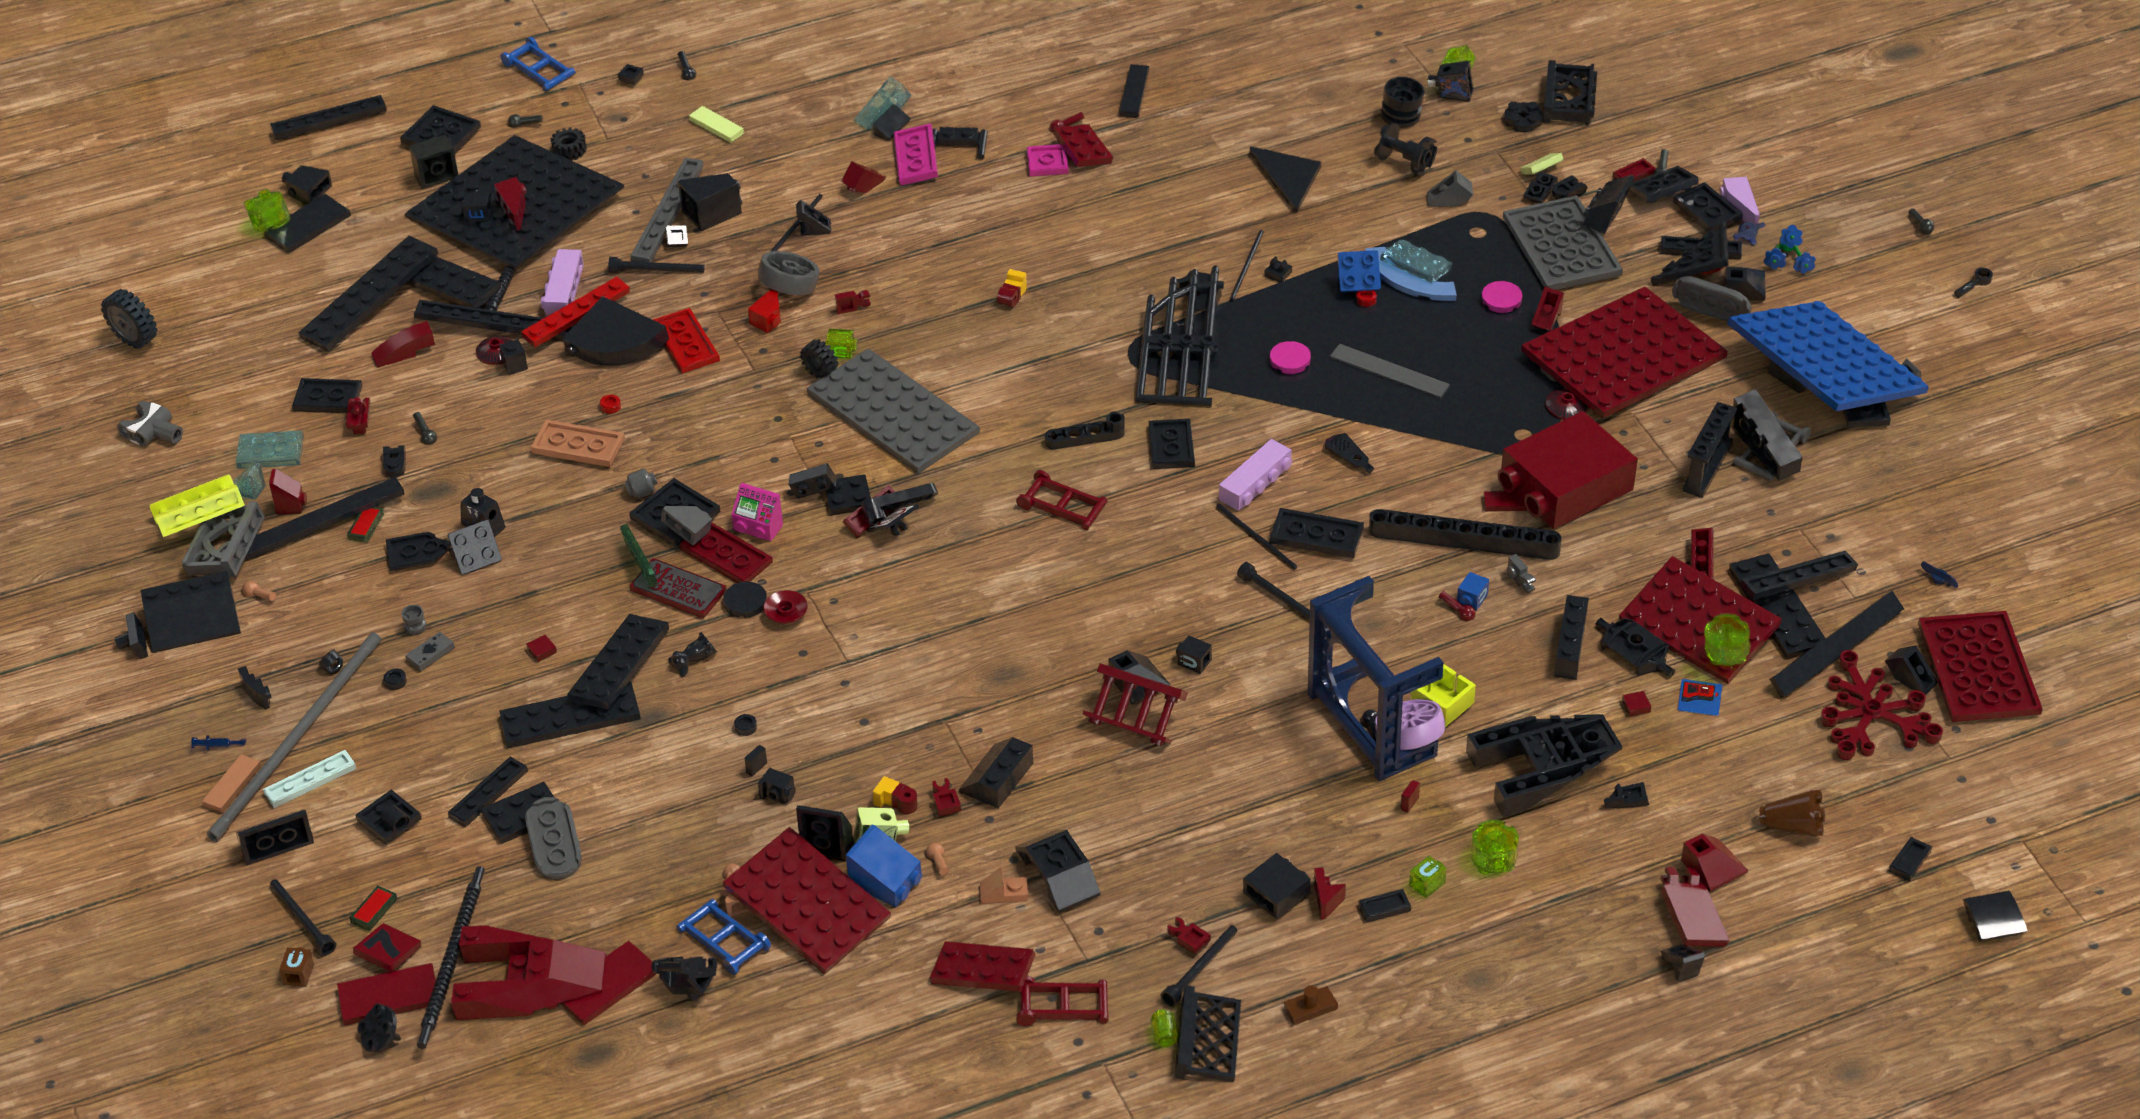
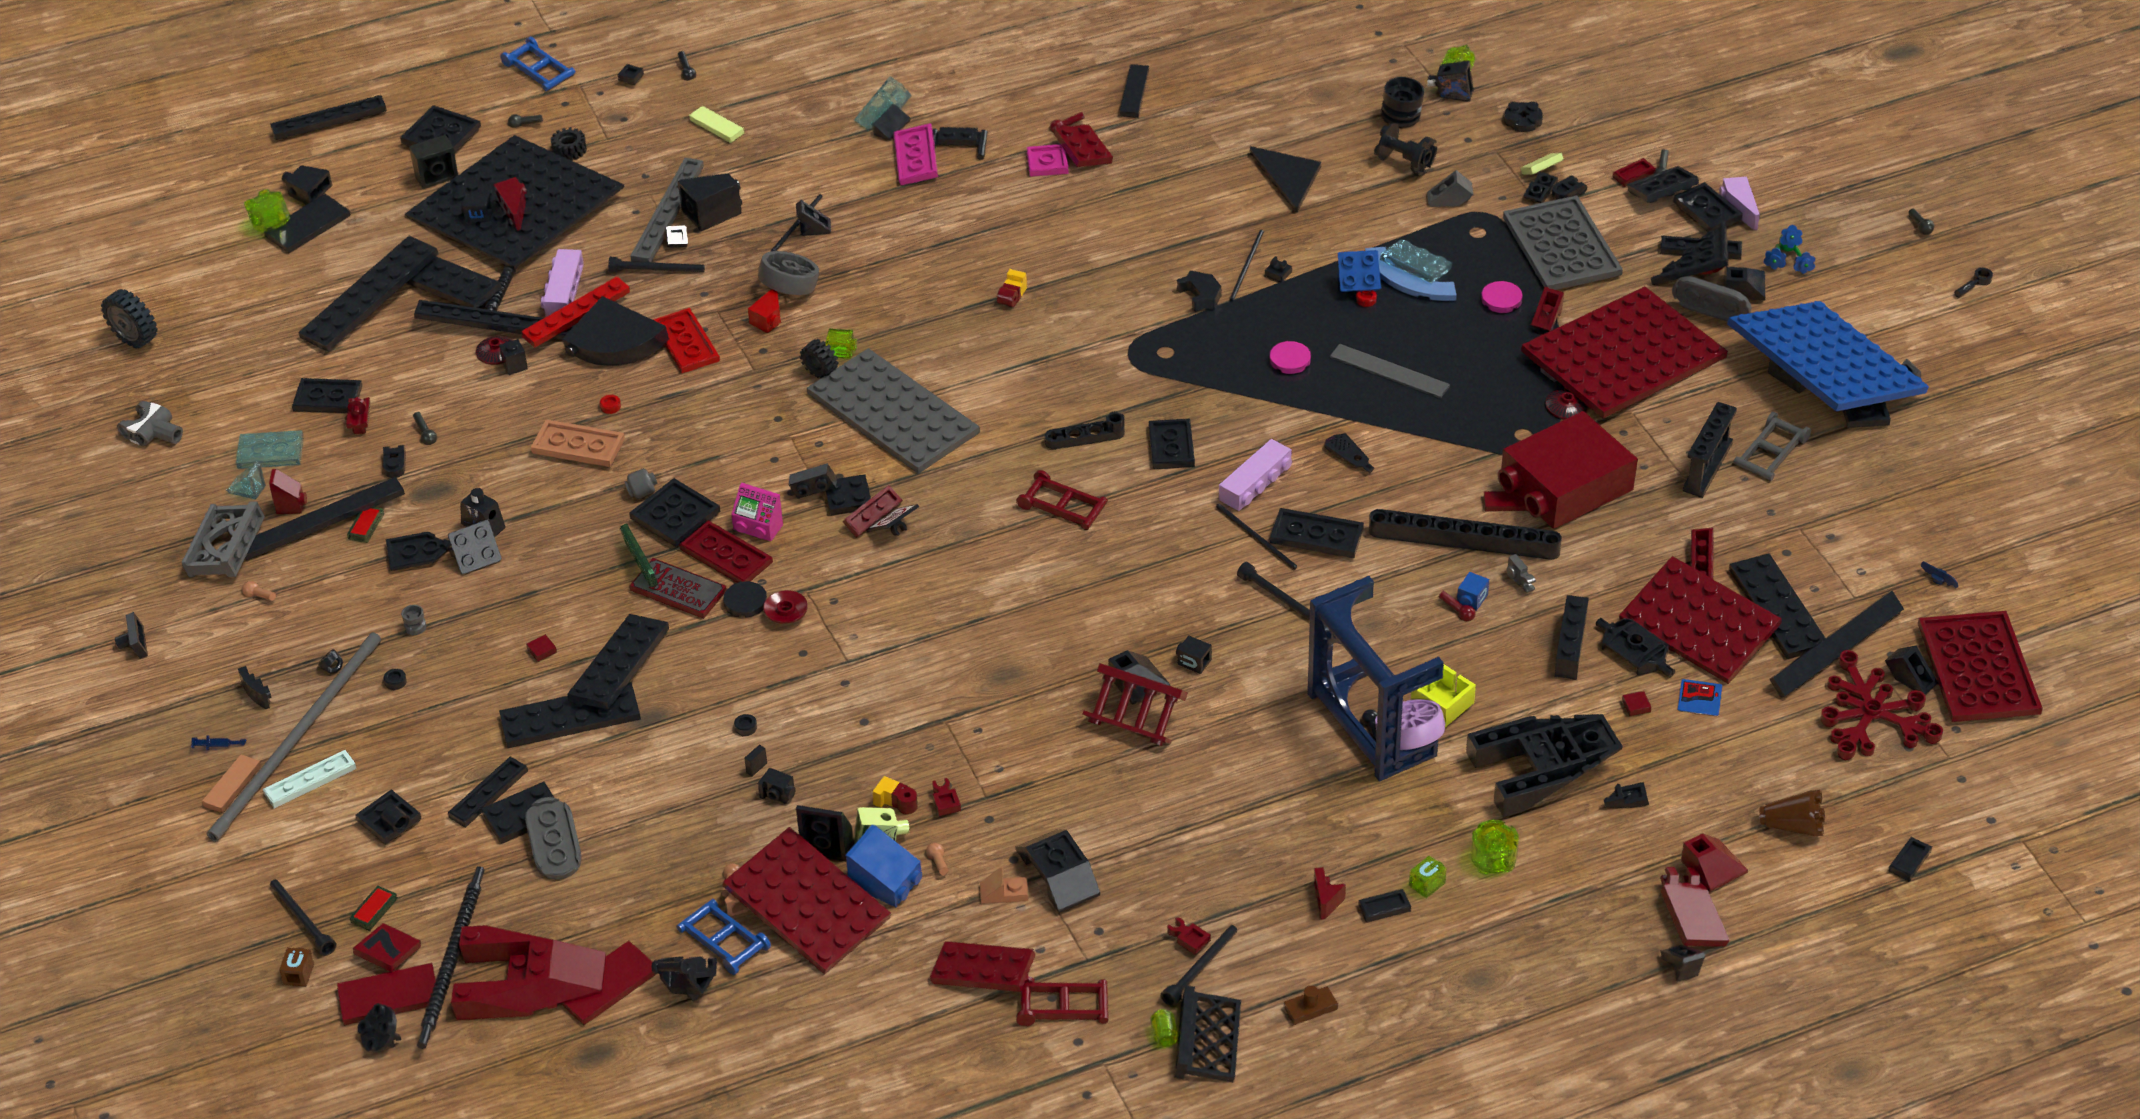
(190, 611): black slope -> none
(196, 505): neon yellow fence -> none
(275, 836): black slope -> none
(403, 344): dark red slope -> none
(430, 651): dark grey tile -> none
(687, 522): dark grey slope -> none
(695, 651): black animal -> none
(848, 301): dark red plate -> none
(861, 178): dark red slope -> none
(875, 507): black beam -> none
(999, 772): black slope -> none
(1179, 343): black piece -> none
(1276, 885): black brick -> none
(1410, 796): dark red tile -> none
(1562, 110): black fence -> none
(1607, 204): black slope -> none
(1727, 640): clear neon green brick -> none
(1750, 233): clear blue piece -> none
(1765, 436): black wedge -> none
(1798, 575): black plate -> none
(1995, 915): black slope -> none

